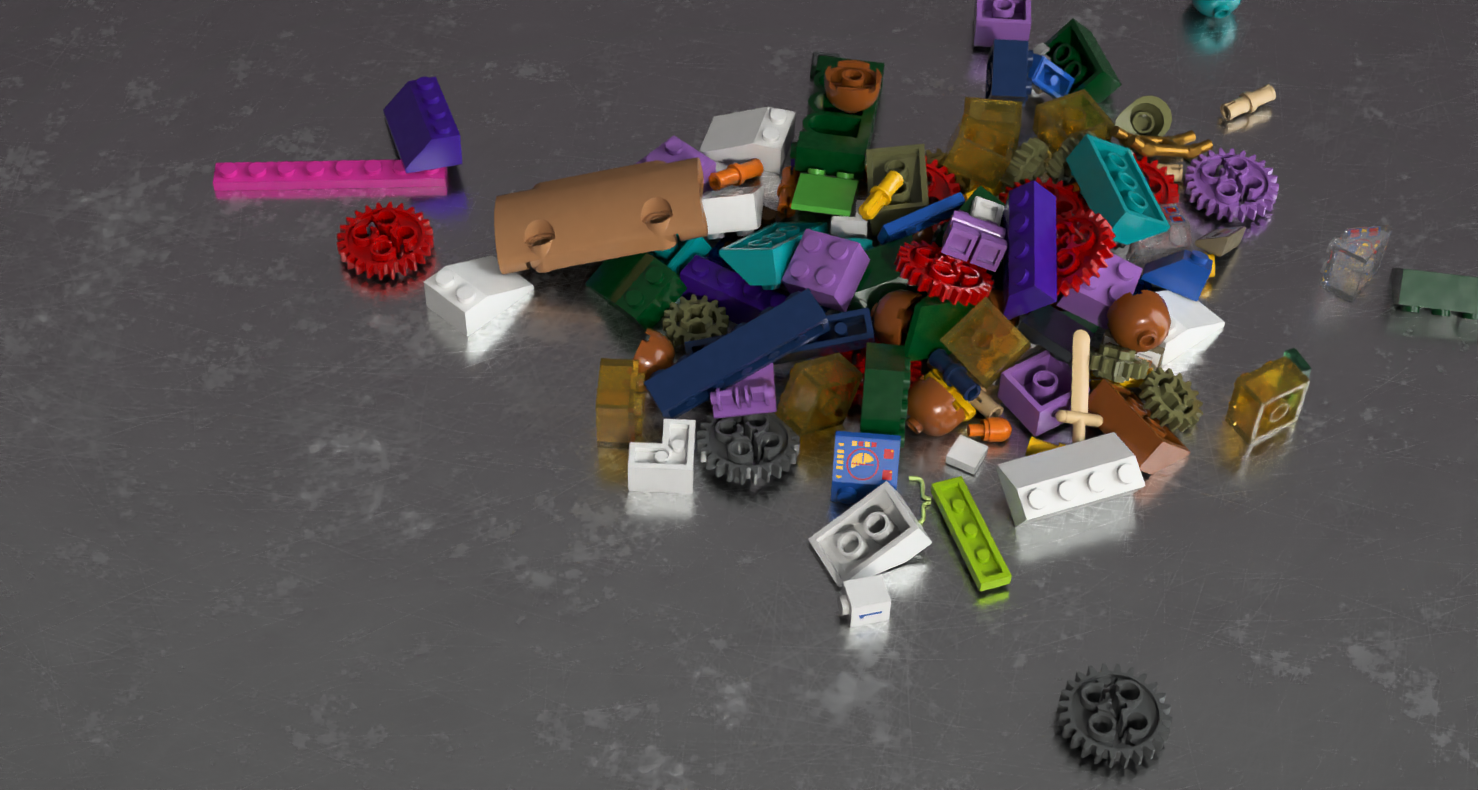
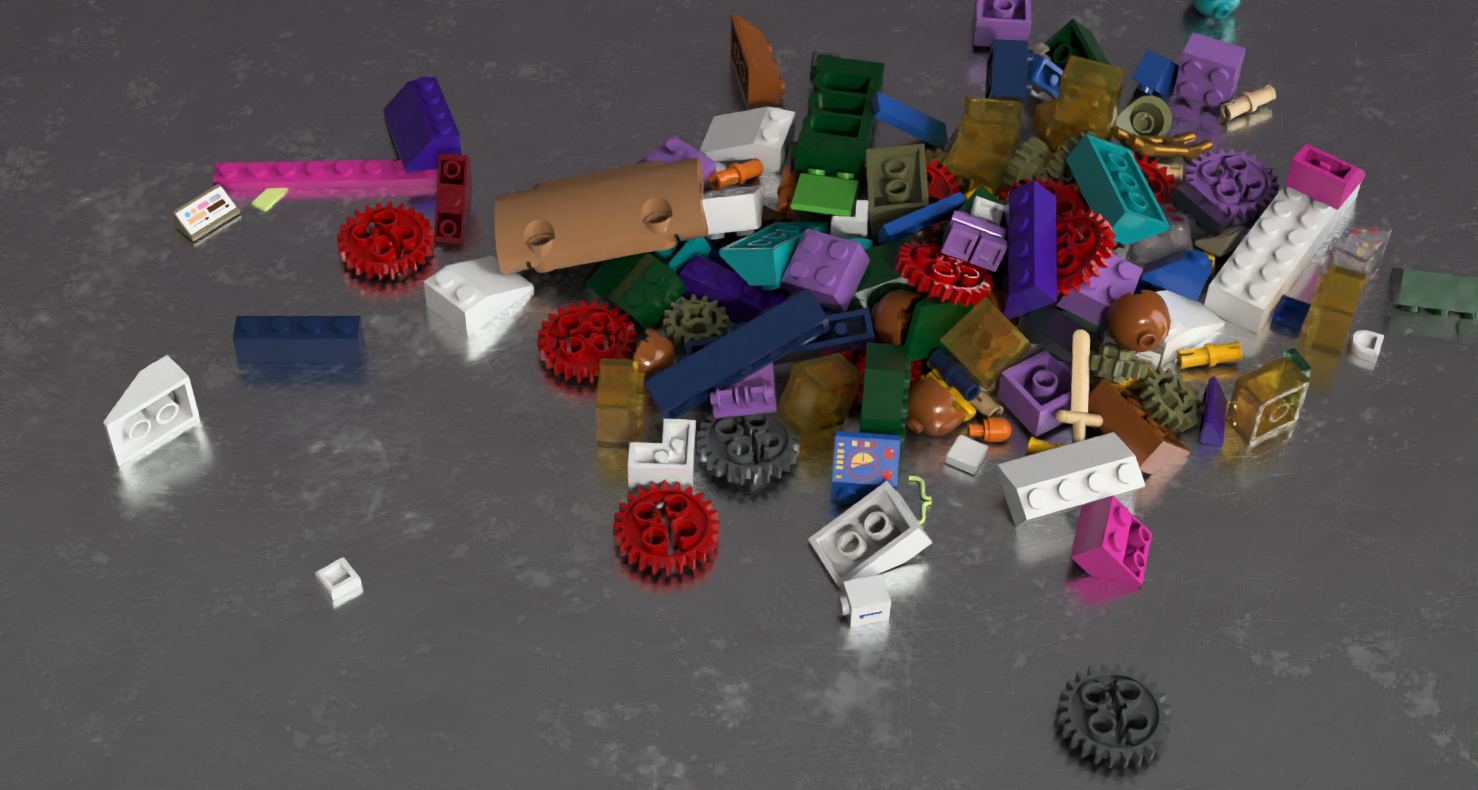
(150, 410): none -> white slope
(205, 212): none -> slope
(268, 197): none -> yellowish green window
(298, 339): none -> dark blue brick
(337, 578): none -> white tile
(453, 198): none -> dark red slope
(586, 339): none -> red gear
(686, 518): none -> red gear
(754, 65): none -> dark orange slope
(852, 85): dark orange cylinder -> none
(881, 195): yellow axle -> none
(909, 120): none -> blue tile
(971, 534): lime plate -> none
(1090, 94): none -> clear yellow brick
(1111, 542): none -> dark pink slope
(1155, 73): none -> blue slope
(1208, 215): none -> black tile
(1209, 70): none -> medium lavender brick
(1209, 355): none -> yellow pin
(1214, 413): none -> dark purple slope
(1272, 258): none -> white brick
(1290, 313): none -> clear blue tile
(1323, 176): none -> dark pink slope
(1333, 309): none -> clear yellow brick
(1366, 345): none -> white tile

